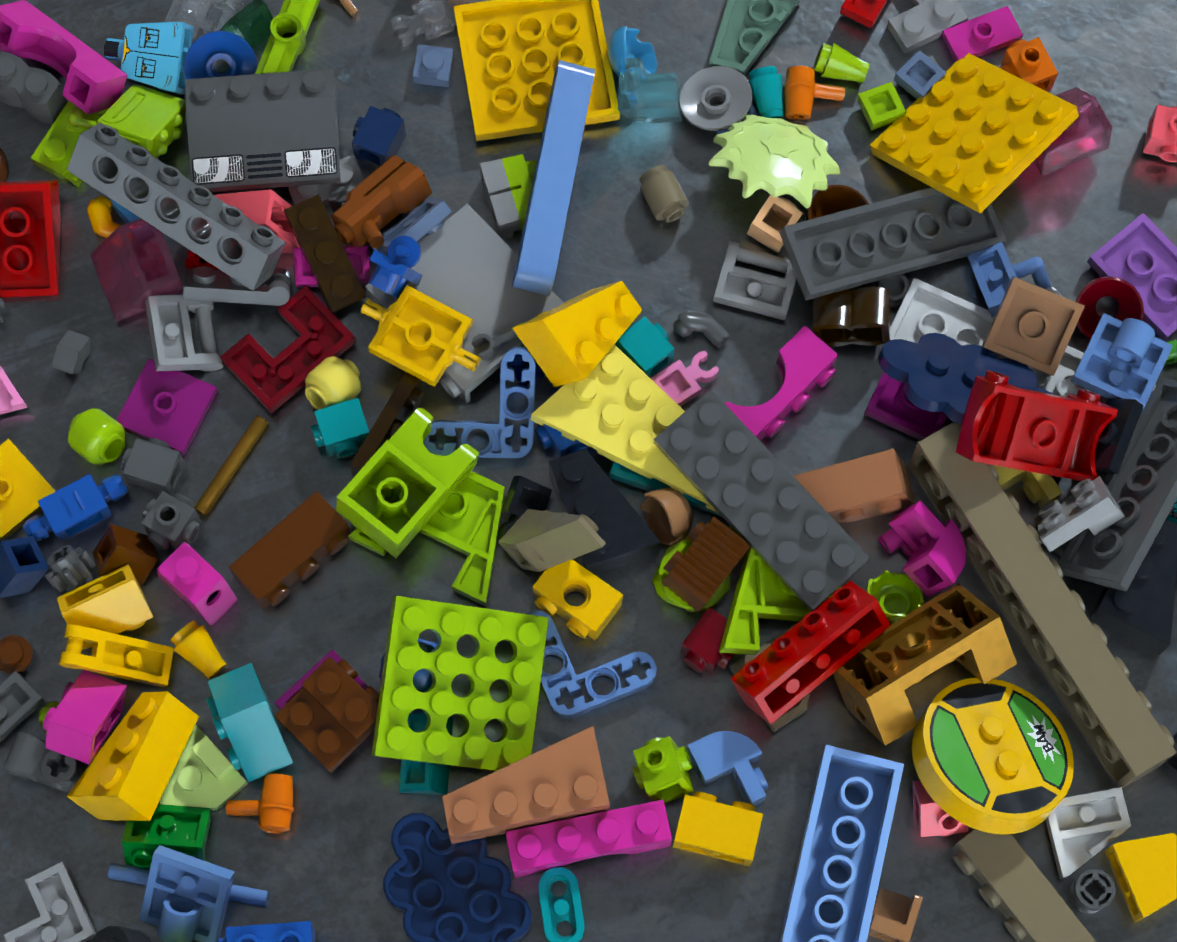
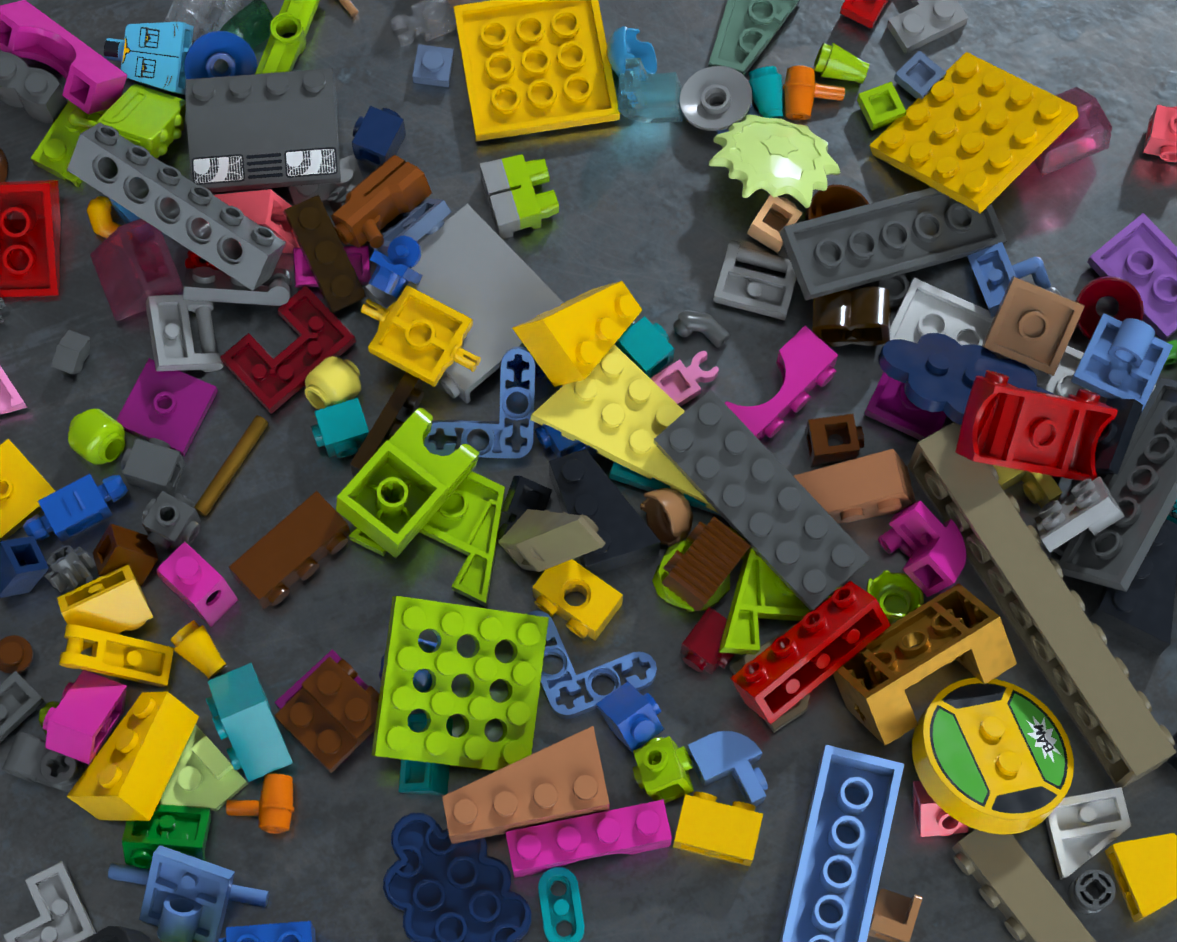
(495, 343): dark grey hand -> none
(553, 178): medium blue beam -> none
(631, 716): none -> blue brick
(663, 193): dark tan brick -> none
(839, 427): none -> reddish brown brick
(982, 34): dark pink plate -> none
(1031, 63): orange brick -> none

